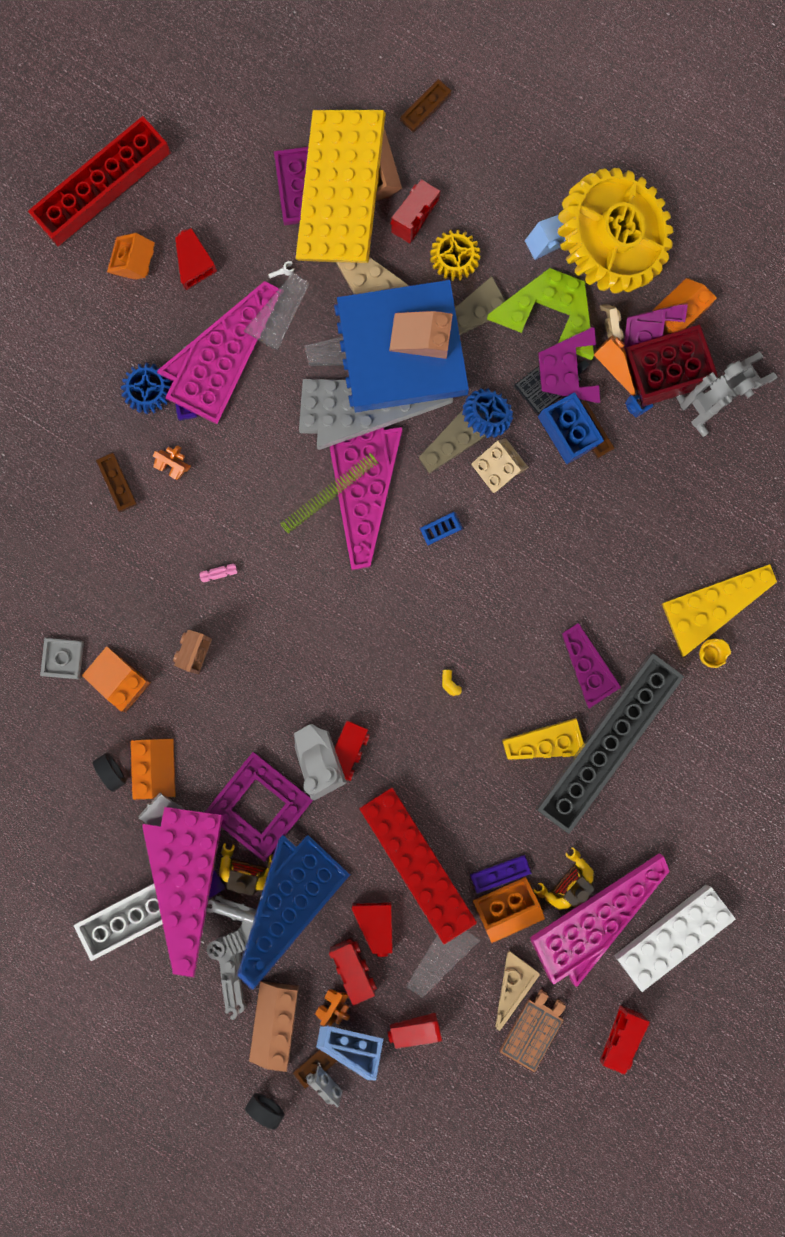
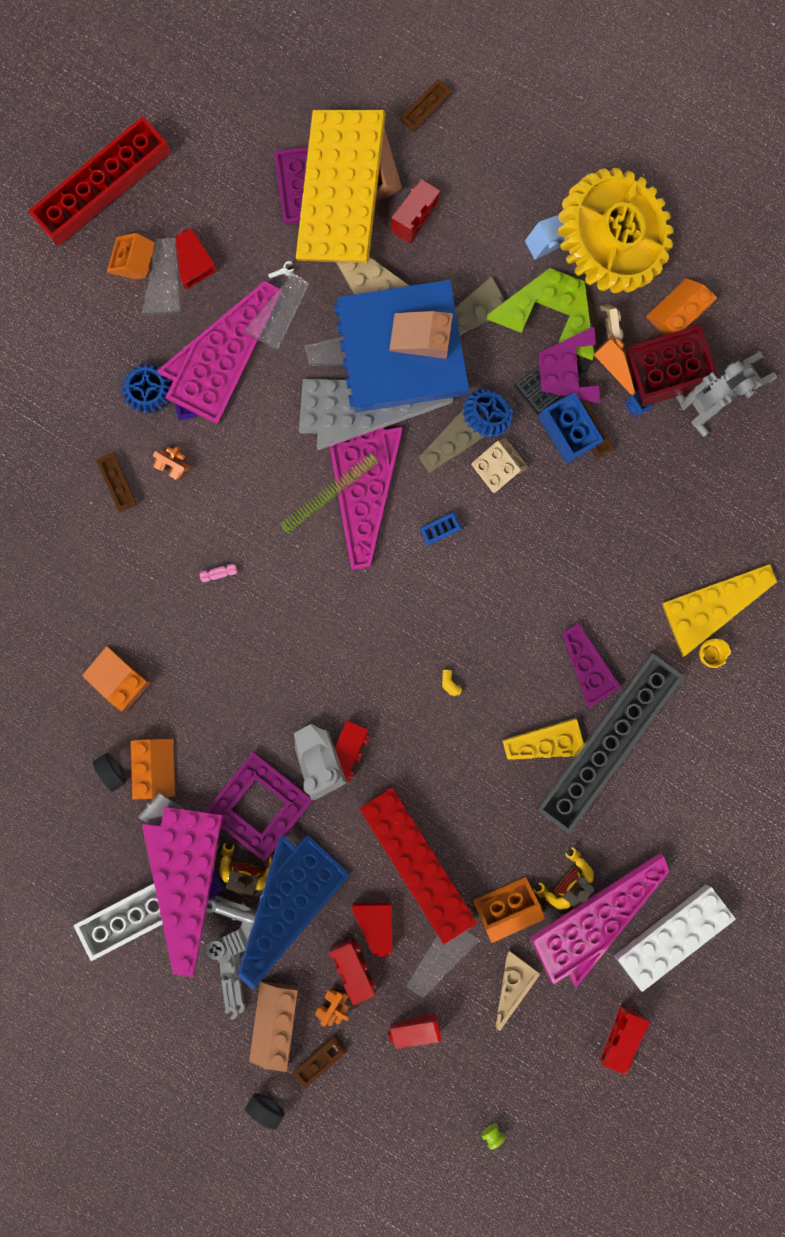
(62, 658): light grey tile -> none
(163, 284): none -> clear wing
(192, 651): nougat slope -> none
(328, 1088): light grey hinge -> none
(352, 1049): light blue wedge -> none
(469, 250): yellow gear -> none
(493, 1136): none -> lime wheel
(500, 874): dark purple tile -> none
(533, 1031): nougat tile -> none
(651, 324): magenta wing -> none

